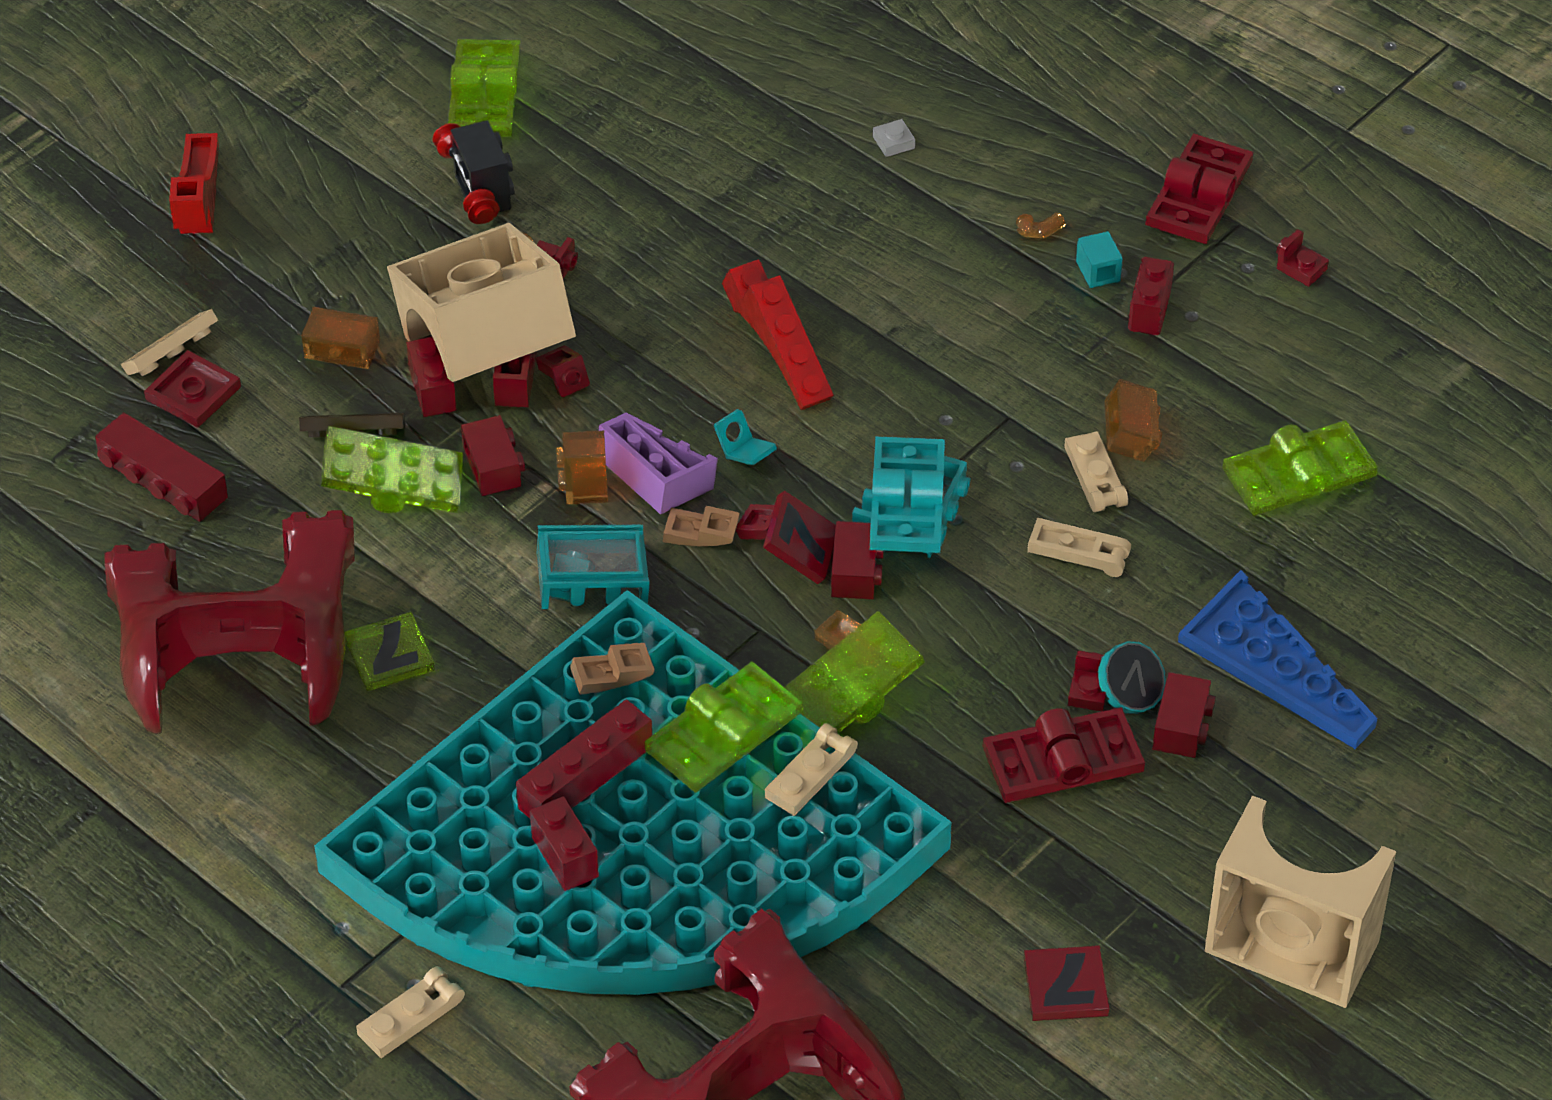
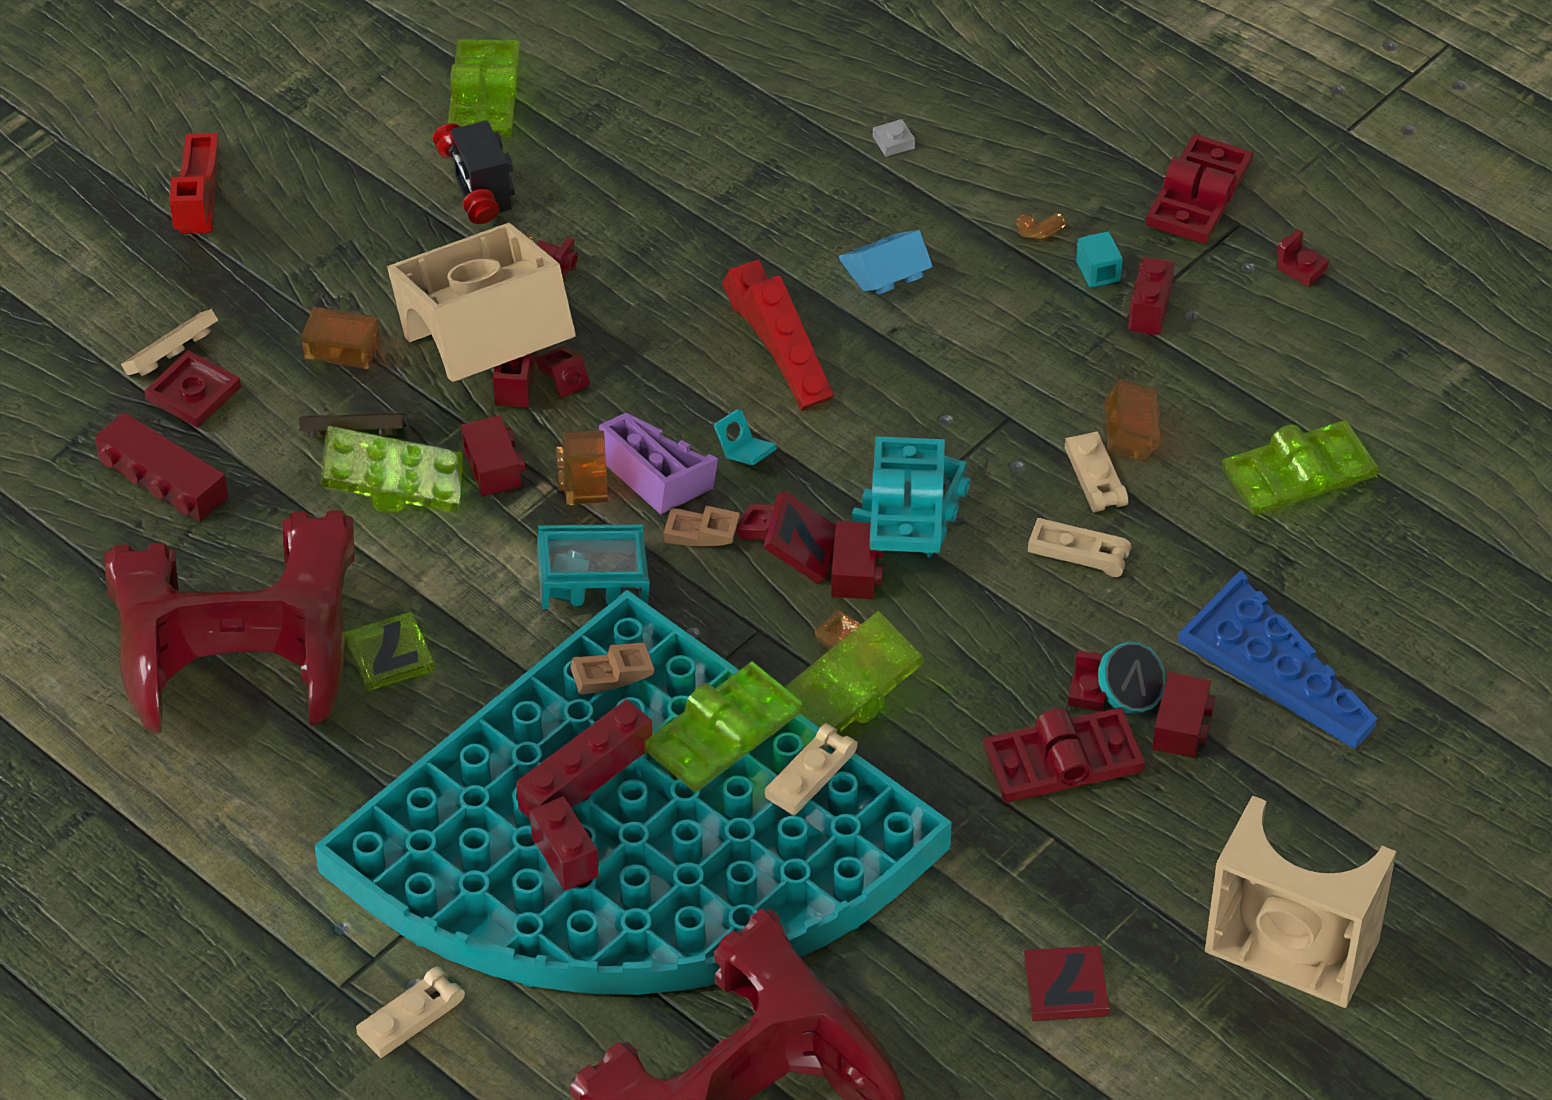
(429, 378): dark red brick -> none
(888, 261): none -> dark azure slope

